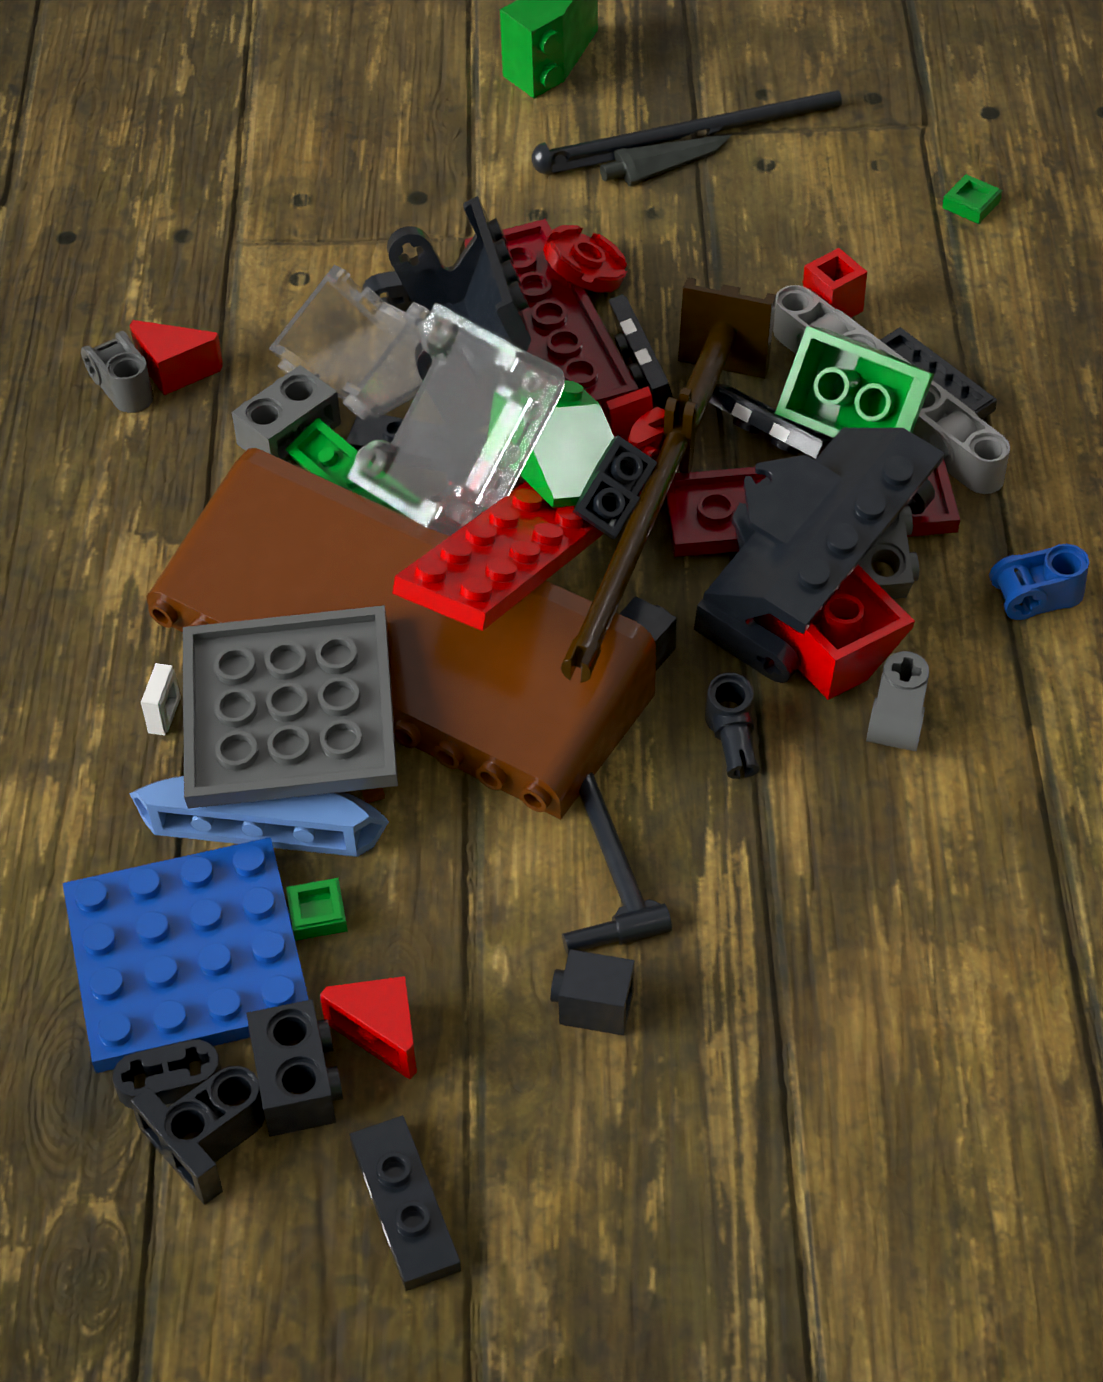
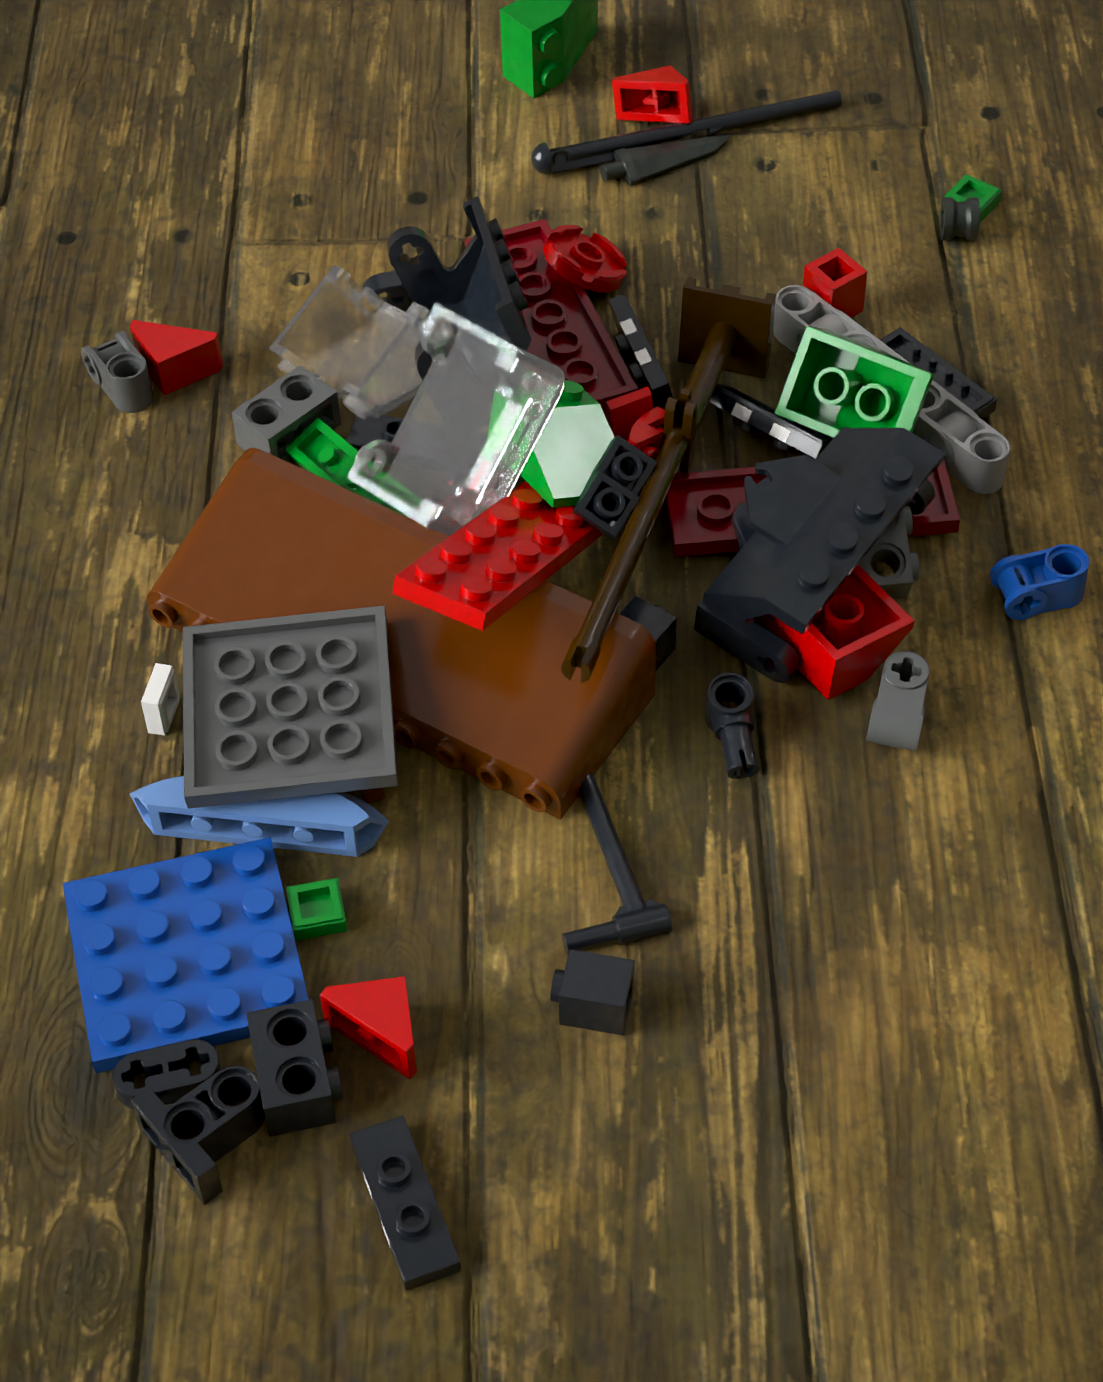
(653, 96): none -> red slope
(959, 218): none -> pearl dark grey wheel

